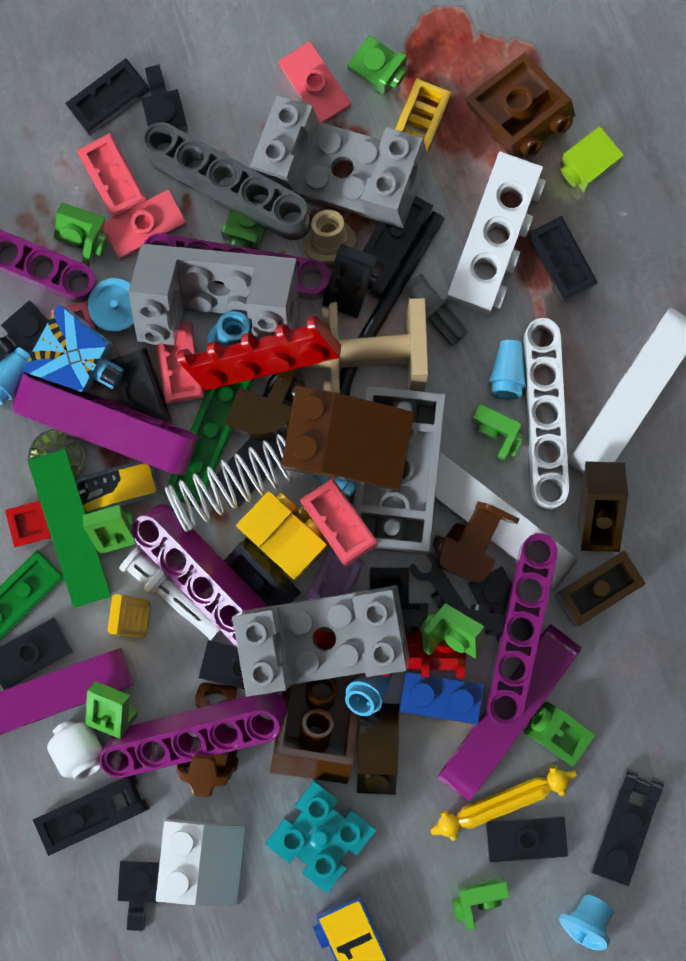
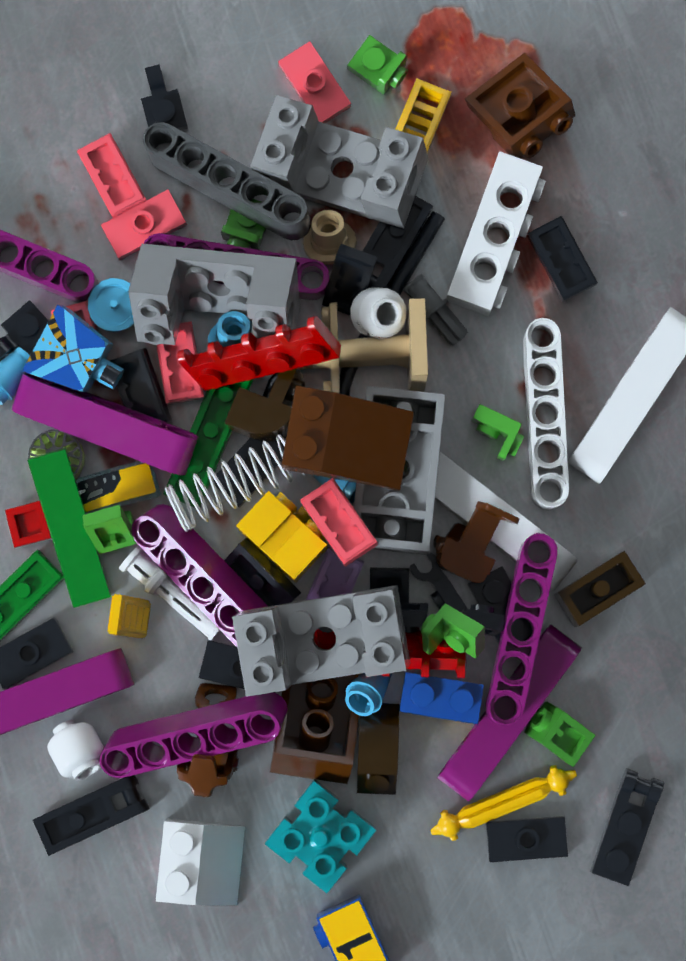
(81, 230): bright green bracket -> none
(107, 96): black plate -> none
(109, 710): bright green bracket -> none
(137, 886): black plate -> none
(378, 312): none -> white head
(485, 894): bright green bracket -> none
(508, 372): medium azure cone -> none
(589, 923): medium azure piece -> none
(590, 159): lime brick -> none
(603, 506): dark brown brick -> none

